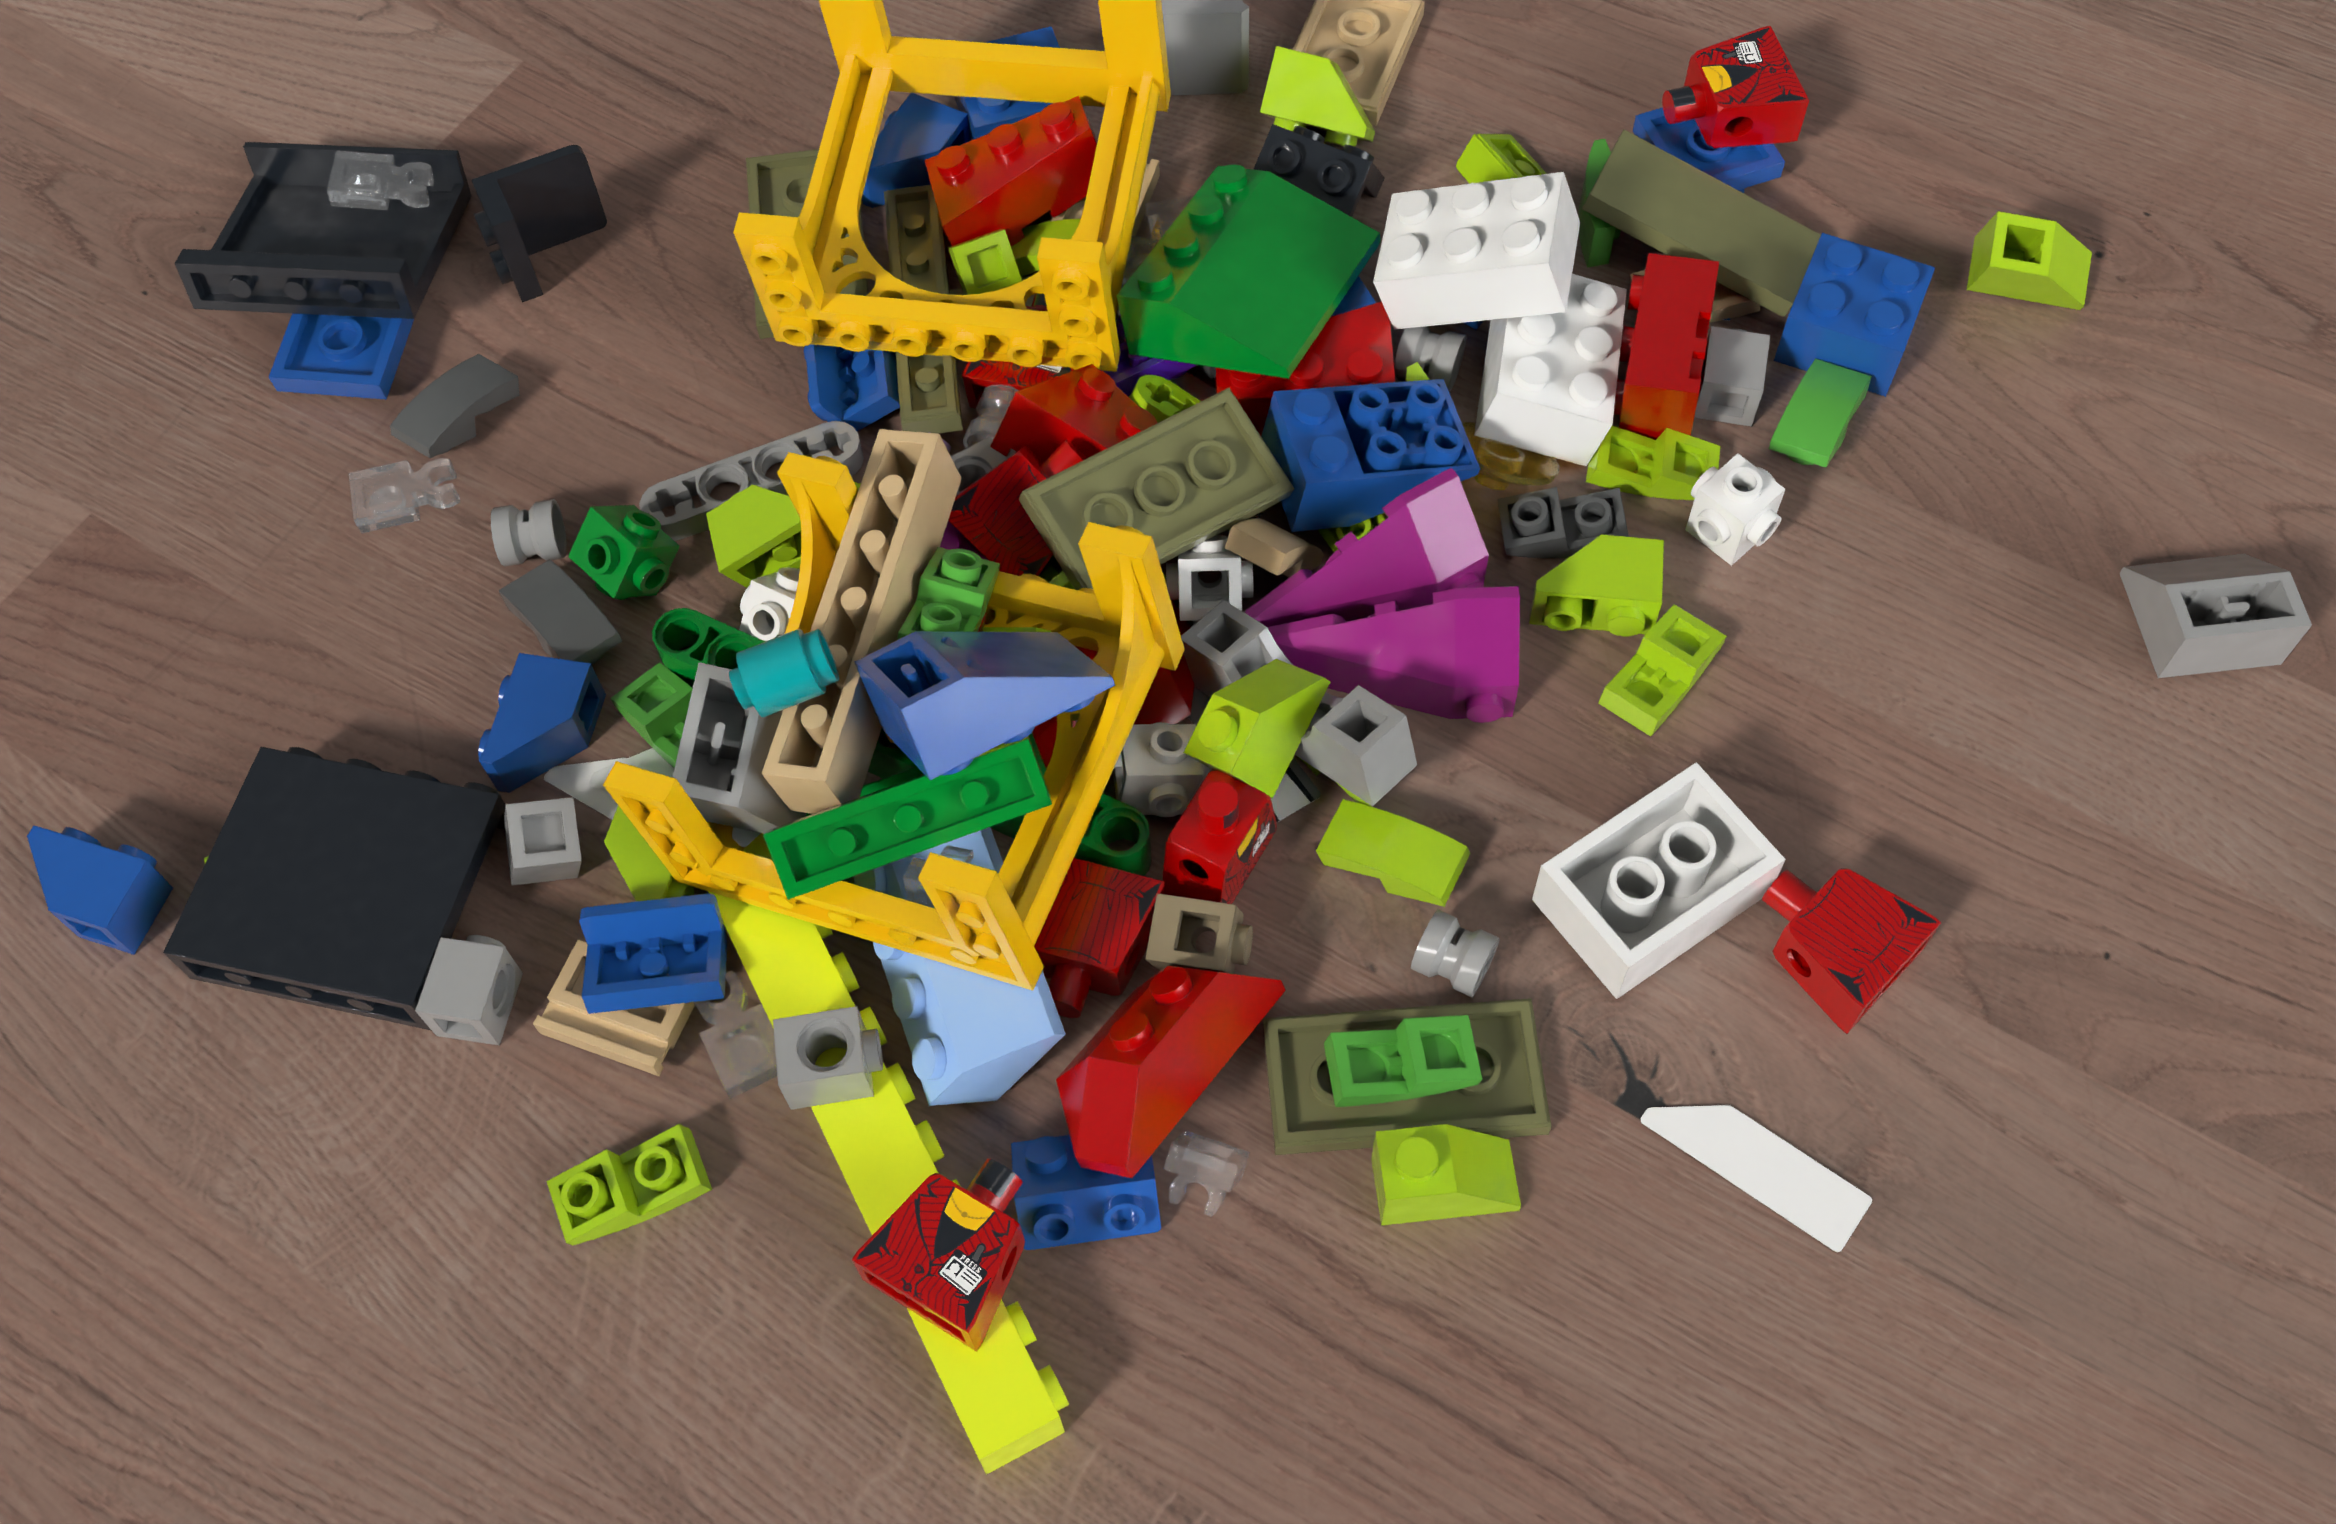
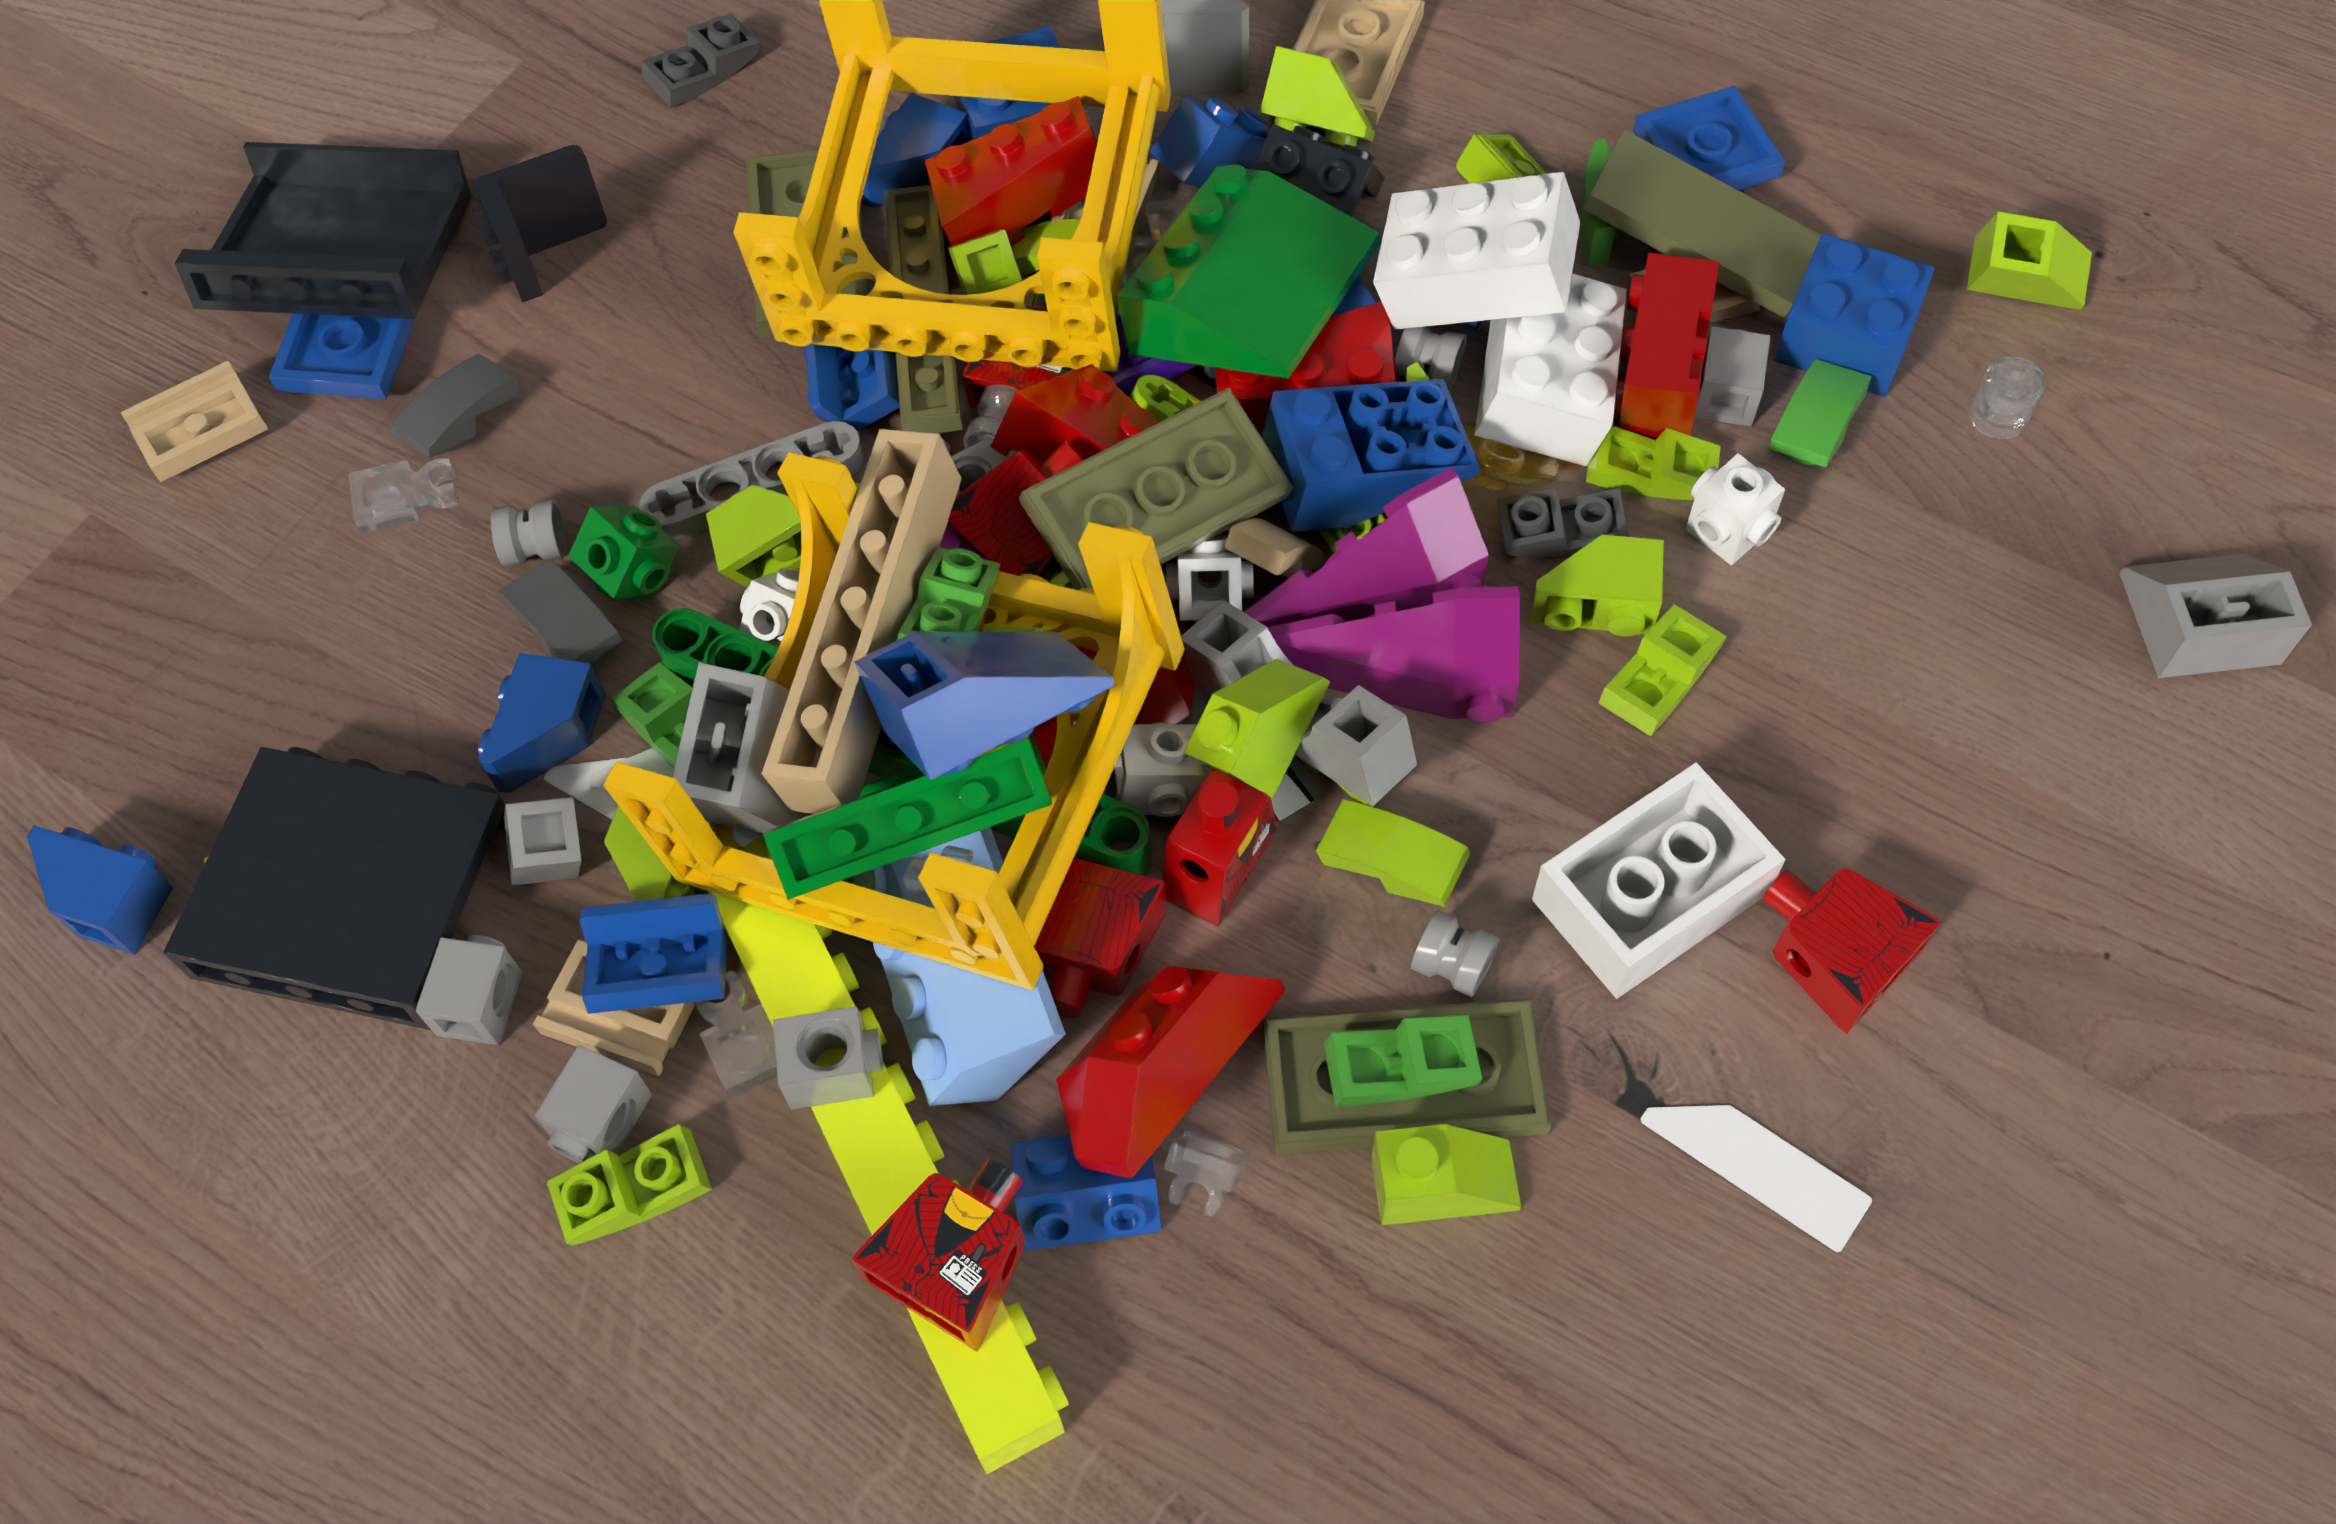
(194, 421): none -> tan plate
(374, 179): clear plate -> none
(592, 1105): none -> light grey brick
(711, 56): none -> dark grey slope
(783, 672): teal brick -> none
(1181, 920): dark tan brick -> none
(1207, 137): none -> blue slope
(1740, 93): red torso -> none
(2007, 397): none -> clear wheel

